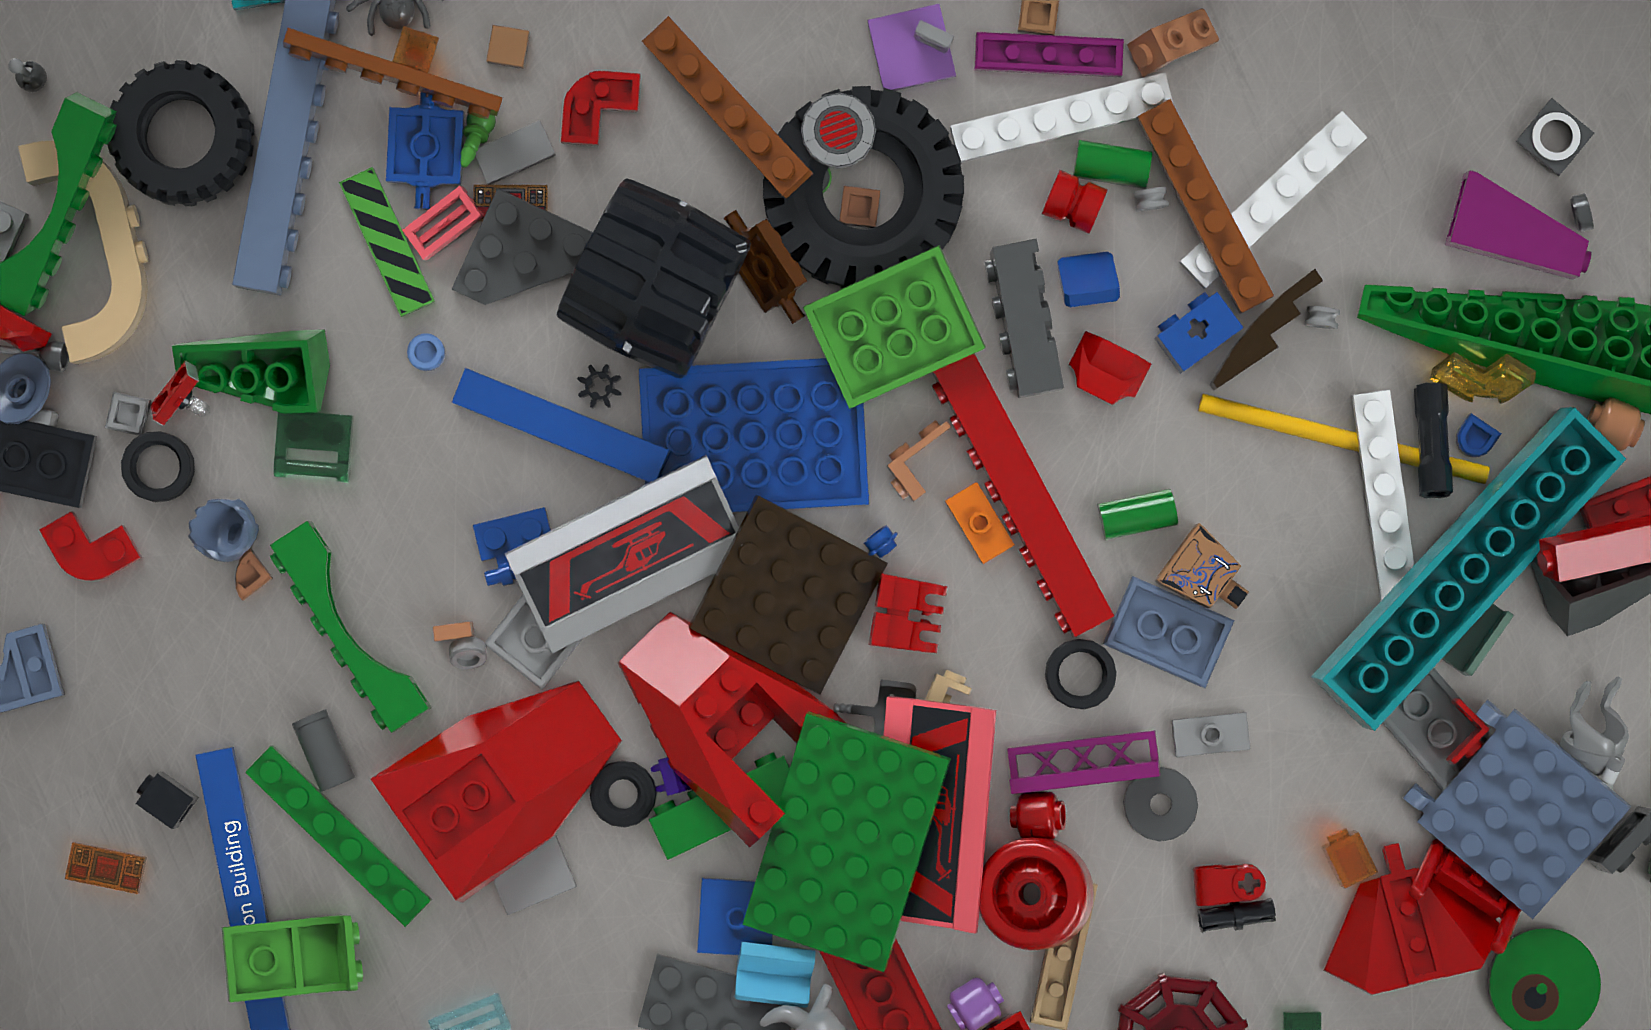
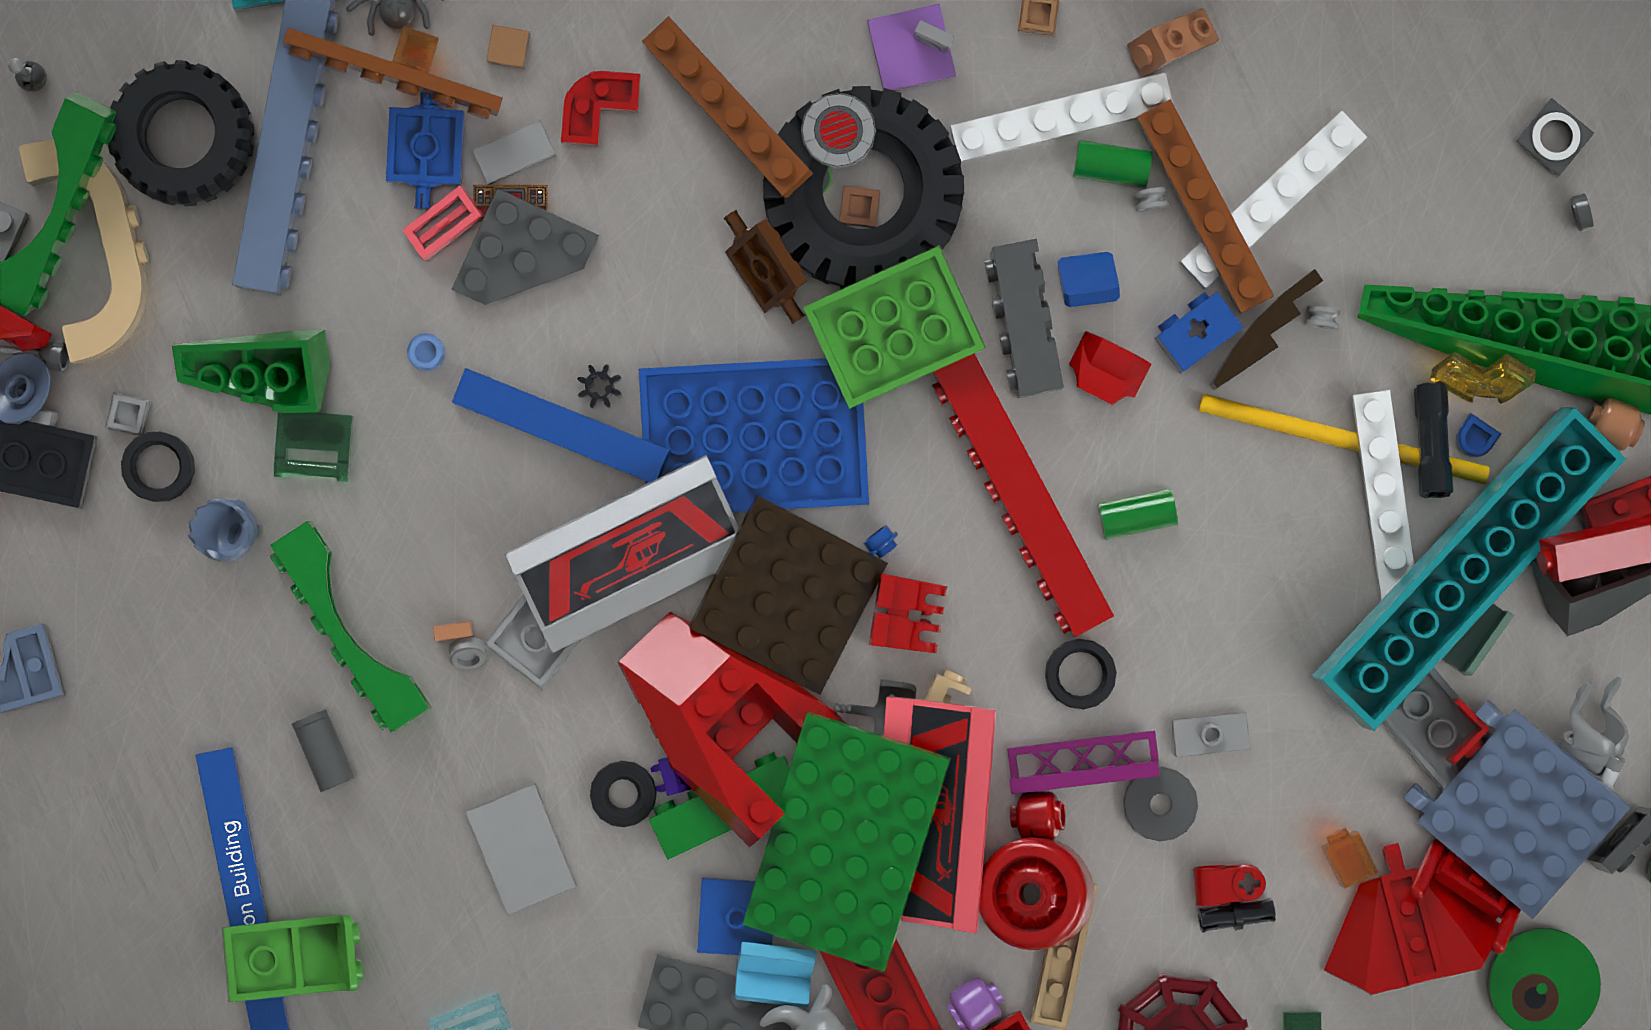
(85, 558): red plate -> none
(105, 868): clear orange tile -> none
(165, 799): black brick -> none
(178, 395): red piece -> none
(250, 575): nougat tile -> none
(338, 835): green plate -> none
(387, 242): tile -> none
(476, 133): bright green bar -> none
(498, 783): red wedge -> none
(506, 534): blue plate -> none
(653, 278): black wheel -> none
(904, 481): nougat bracket -> none
(979, 523): orange plate -> none
(1049, 54): magenta tile -> none
(1074, 201): red wheel -> none
(1168, 632): sand blue tile -> none
(1203, 571): medium nougat torso -> none
(1511, 230): magenta slope -> none

